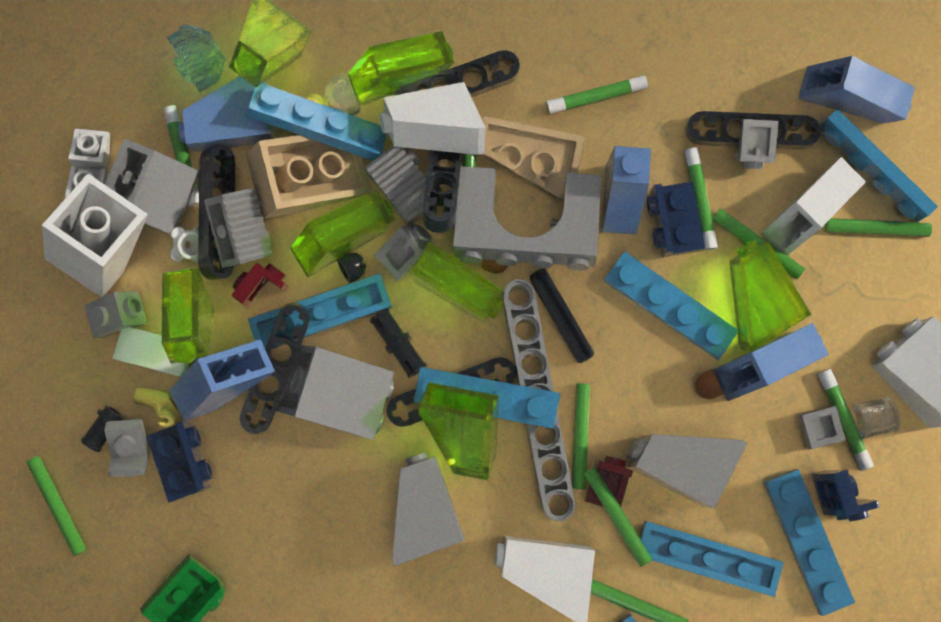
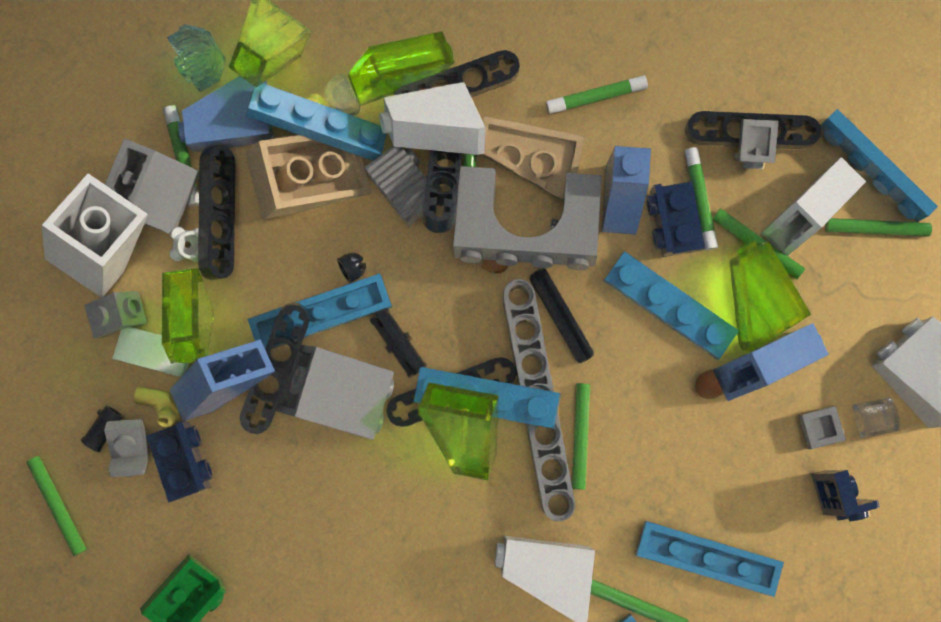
(88, 155): white slope -> none
(238, 227): light grey brick -> none
(250, 284): dark red bracket -> none
(341, 232): clear neon green slope -> none
(403, 249): light grey bracket -> none
(424, 511): light grey slope -> none
(457, 283): clear neon green slope -> none
(614, 475): dark red bracket -> none
(618, 516): bright green bar -> none
(686, 464): light grey slope -> none
(809, 542): dark azure plate -> none
(847, 422): bright green bar -> none
(857, 90): medium blue slope -> none

